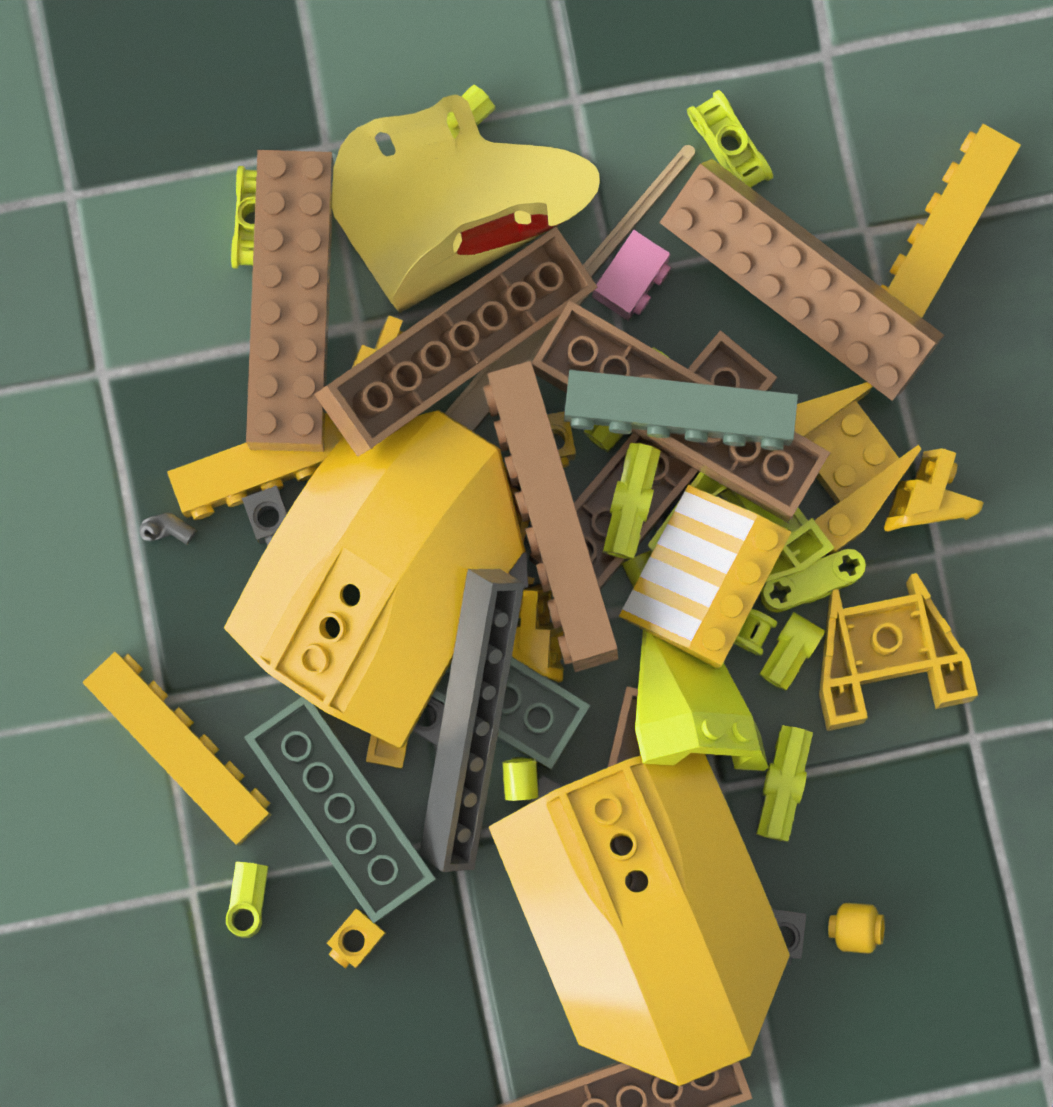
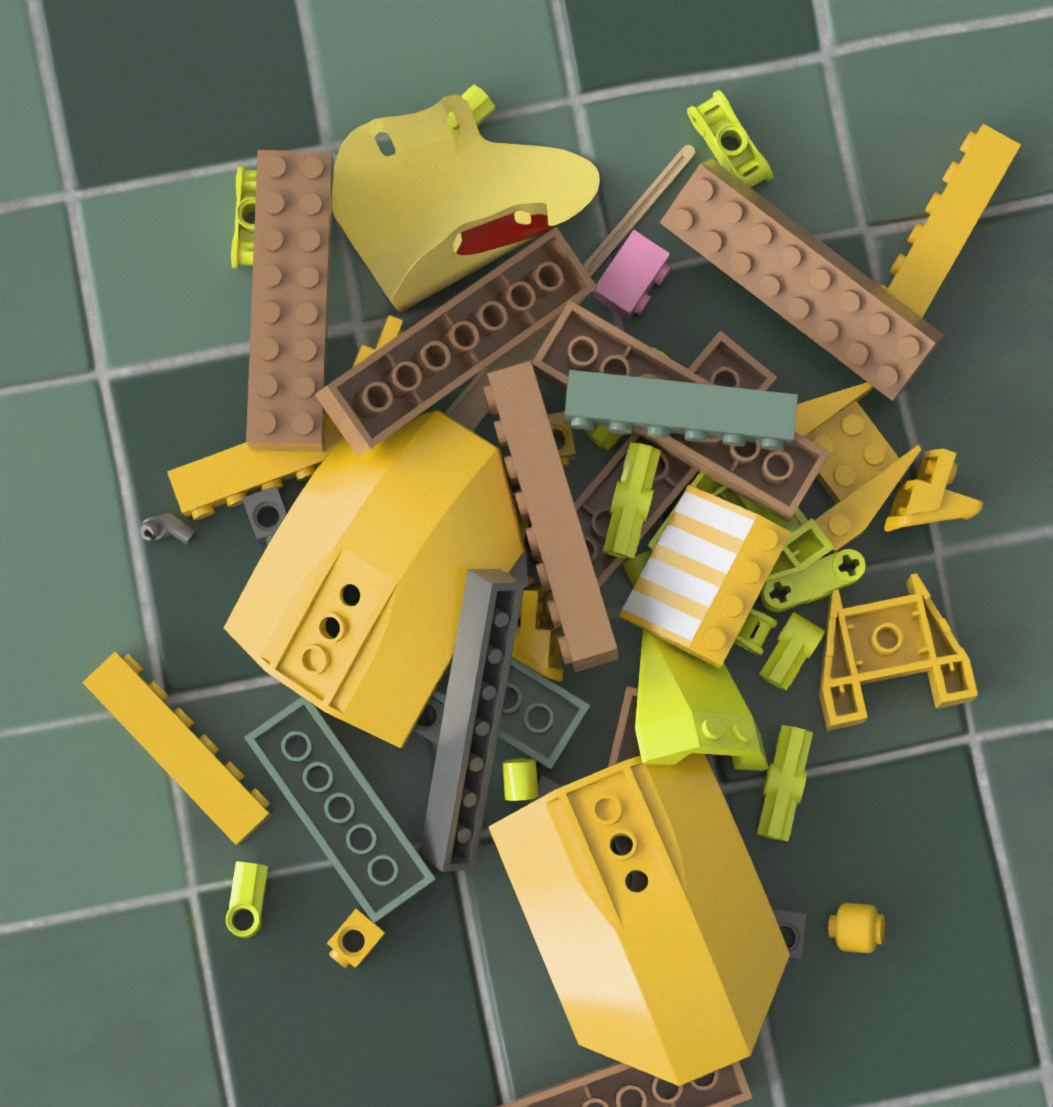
(385, 753): yellow plate -> none

